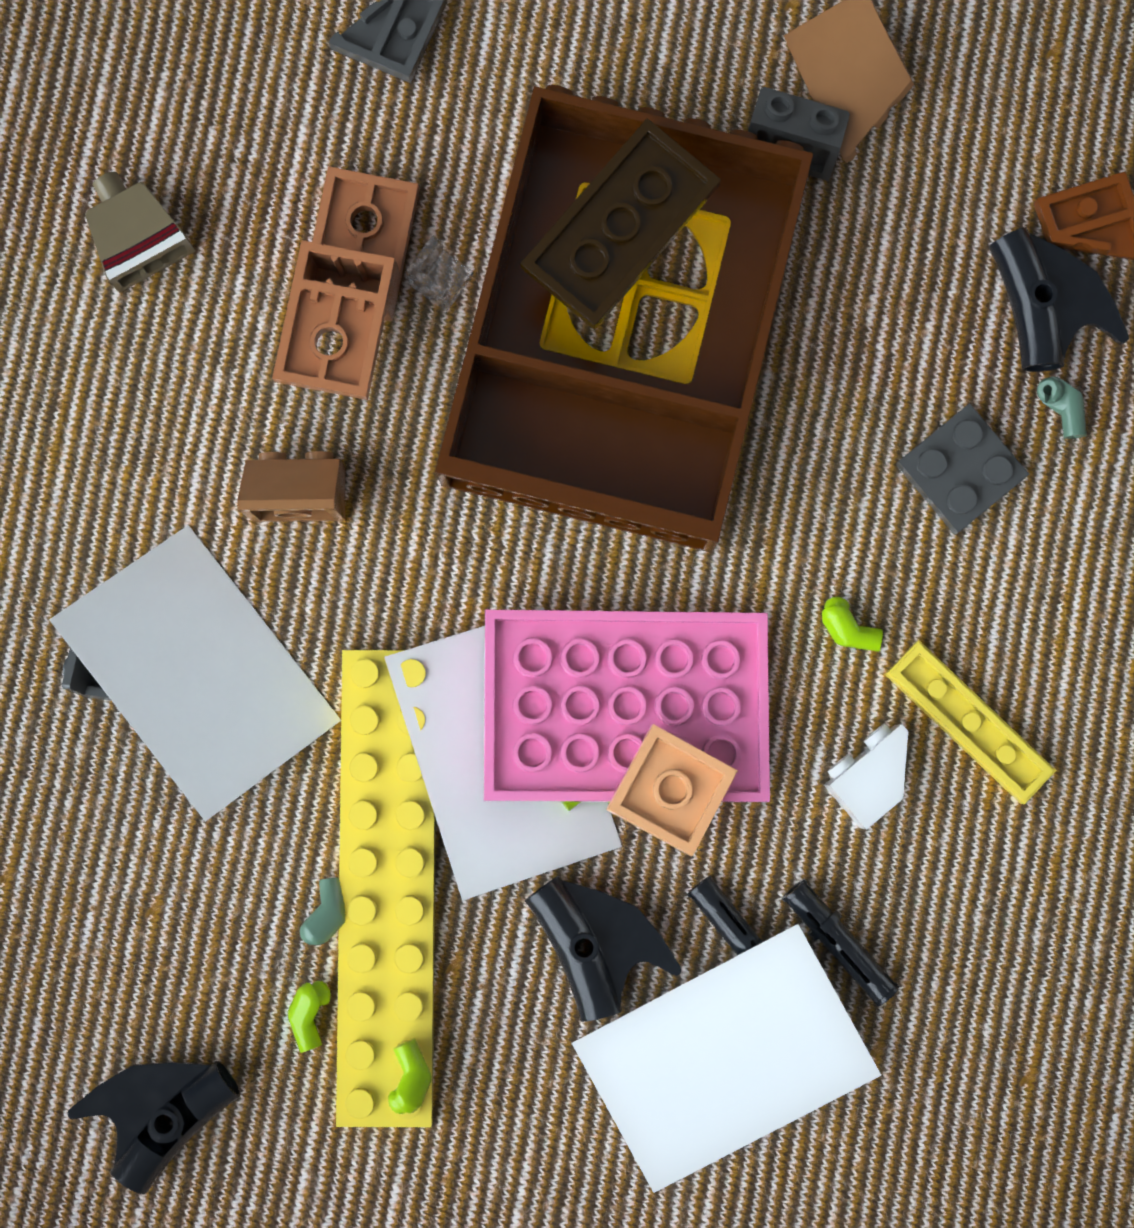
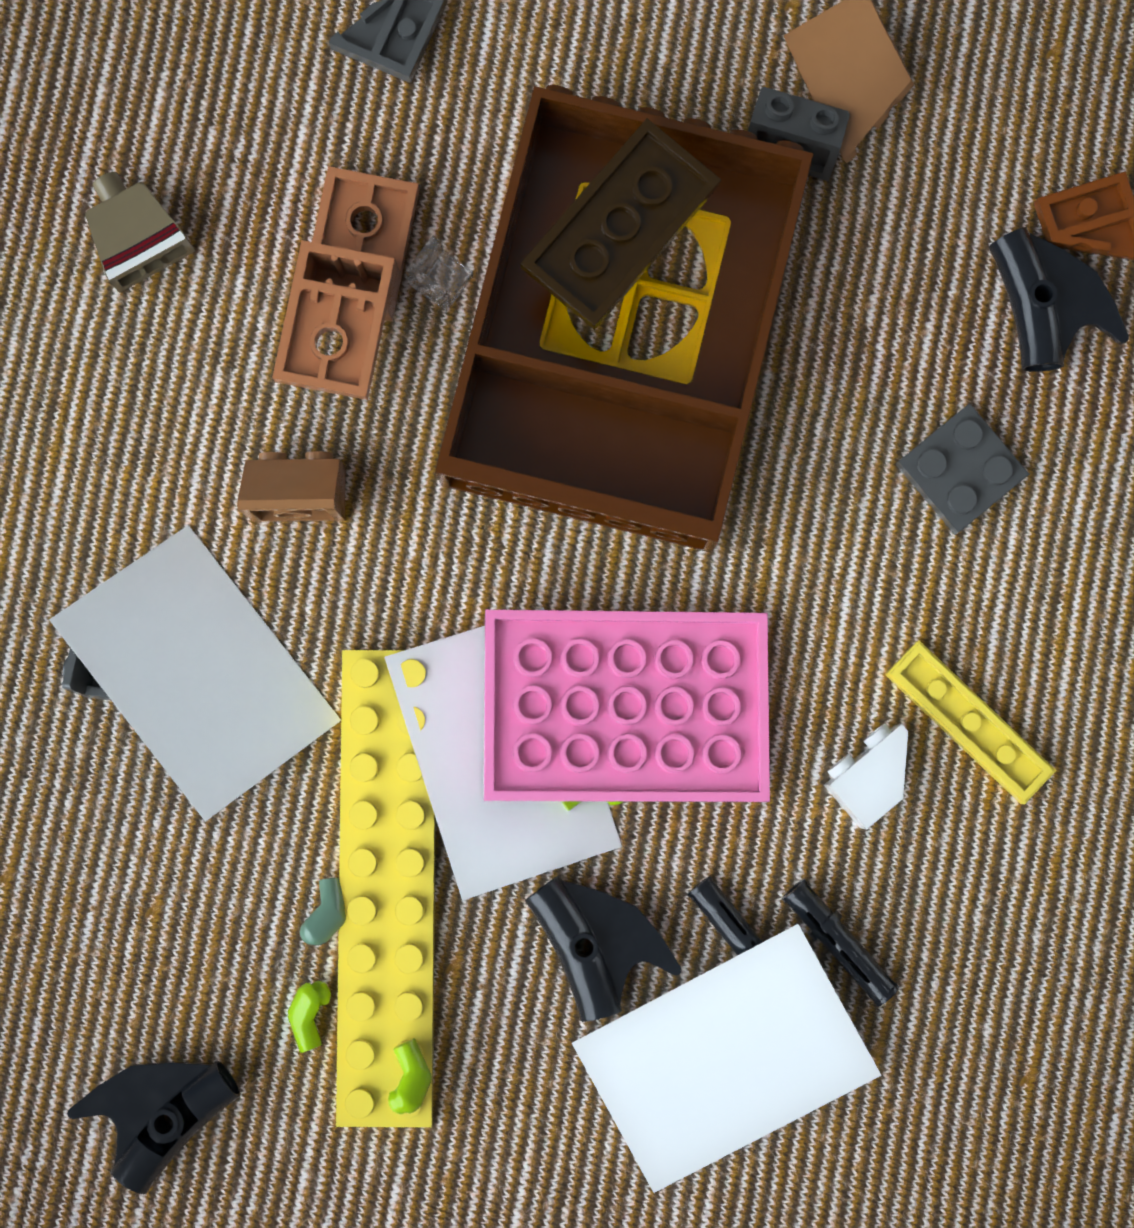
(672, 790): light nougat plate -> none
(844, 628): lime arm -> none
(1066, 402): sand green arm -> none

